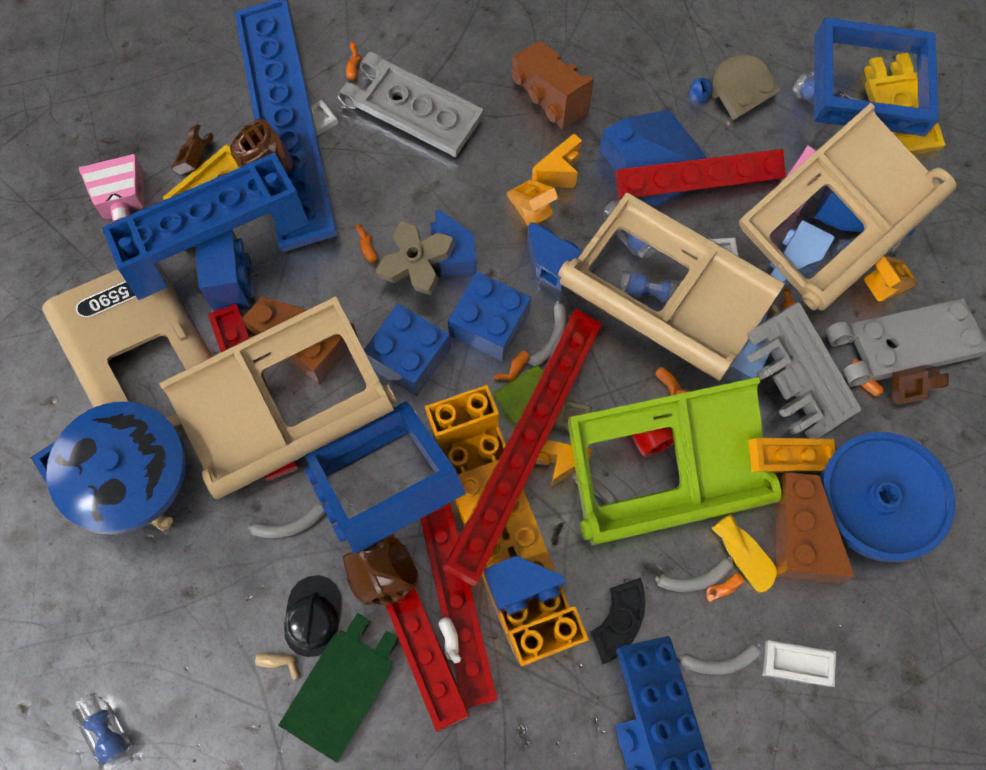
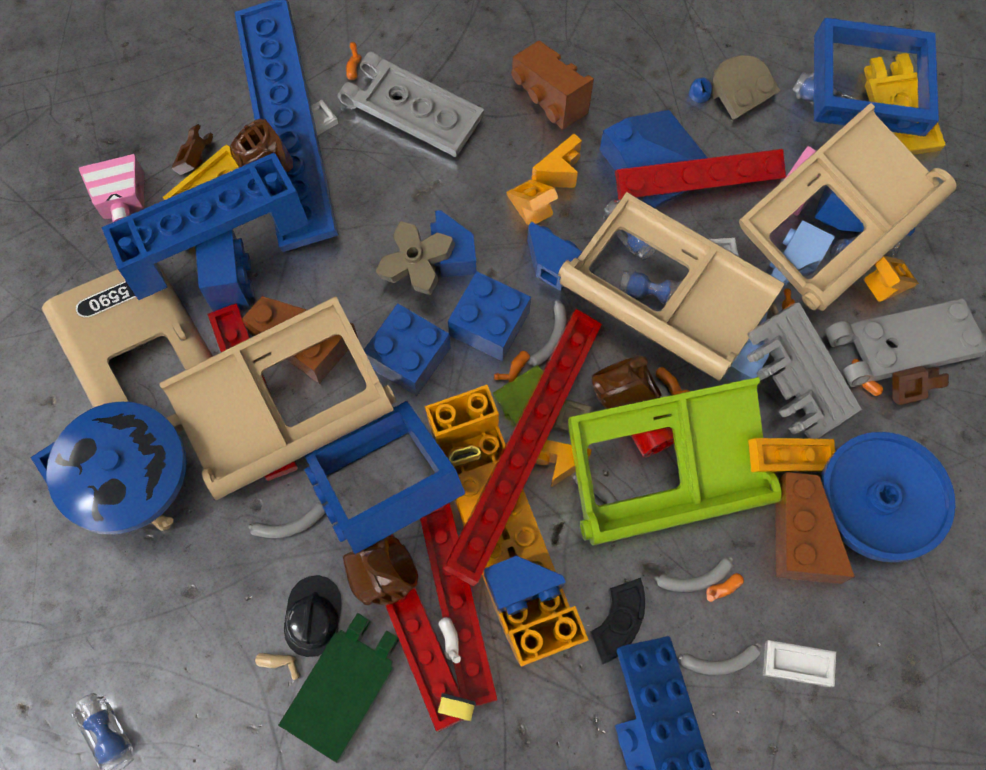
(366, 245): orange piece -> none
(456, 707): none -> light yellow piece
(465, 456): none -> light yellow piece
(625, 383): none -> reddish brown piece
(746, 554): yellow piece -> none

